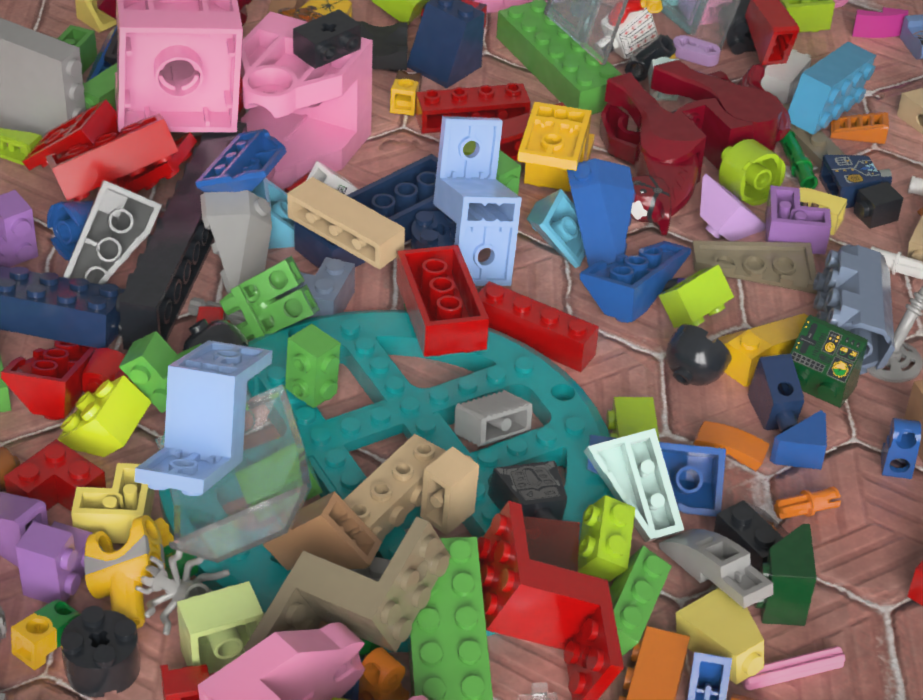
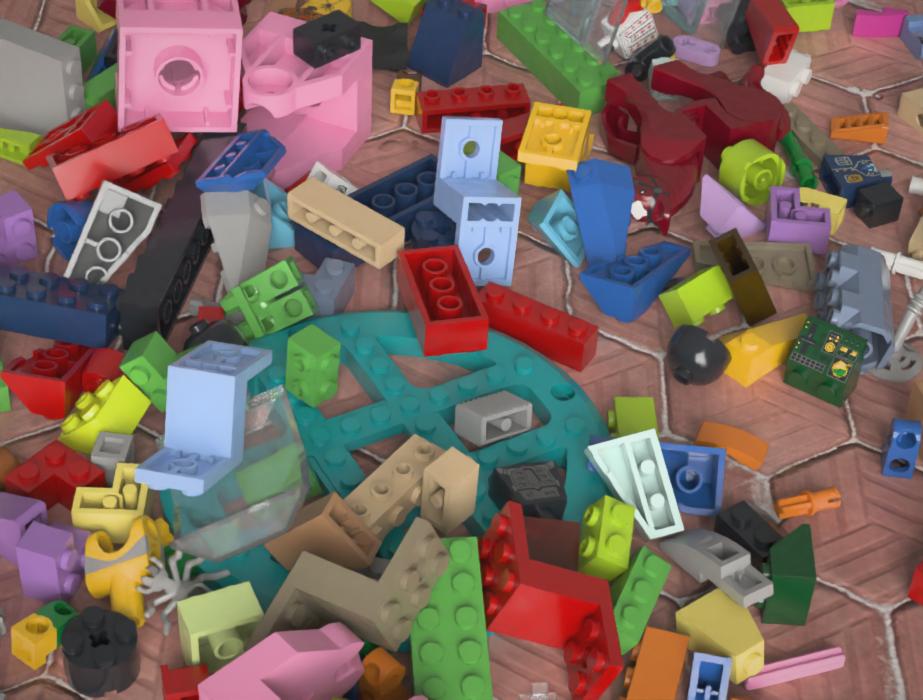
(110, 450): none -> light grey brick
(742, 276): none -> dark brown brick
(776, 392): dark blue torso -> none
(802, 444): blue slope -> none
(831, 87): dark azure brick -> none

